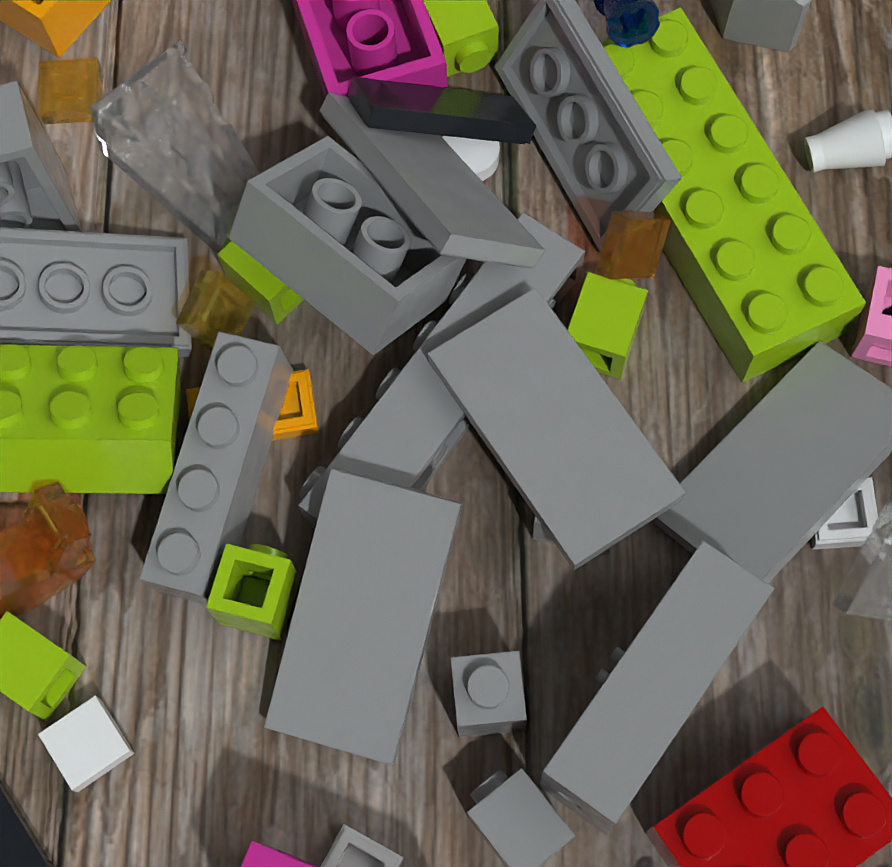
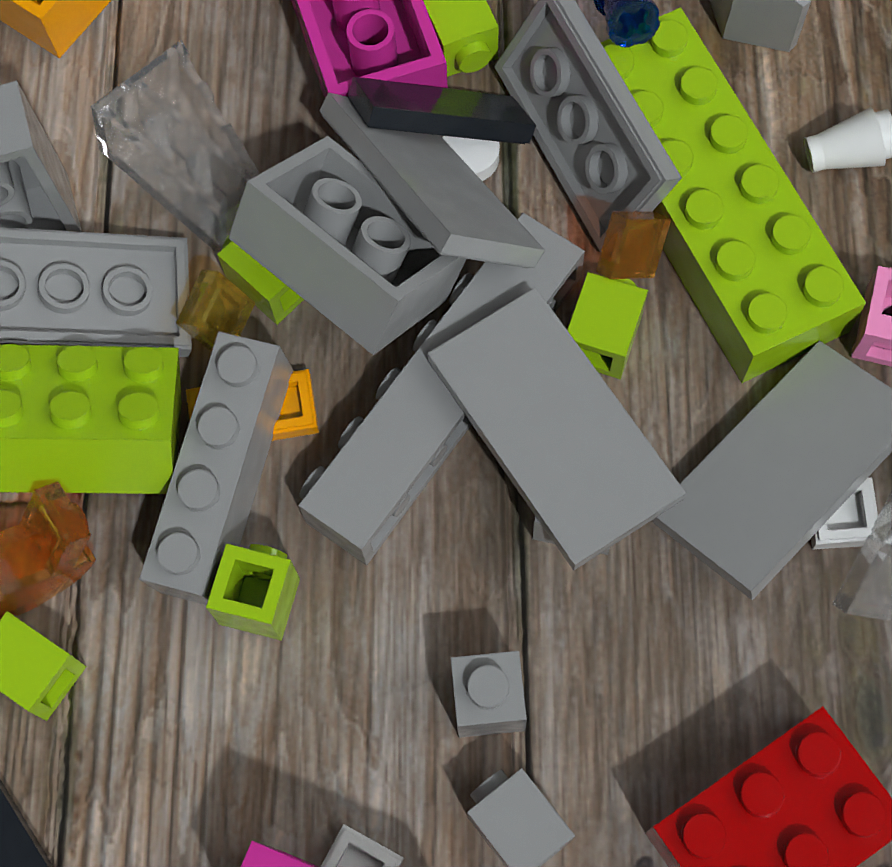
(69, 90): clear yellow plate -> none
(86, 744): white tile -> none
(363, 615): light grey tile -> none
(654, 687): light grey brick -> none

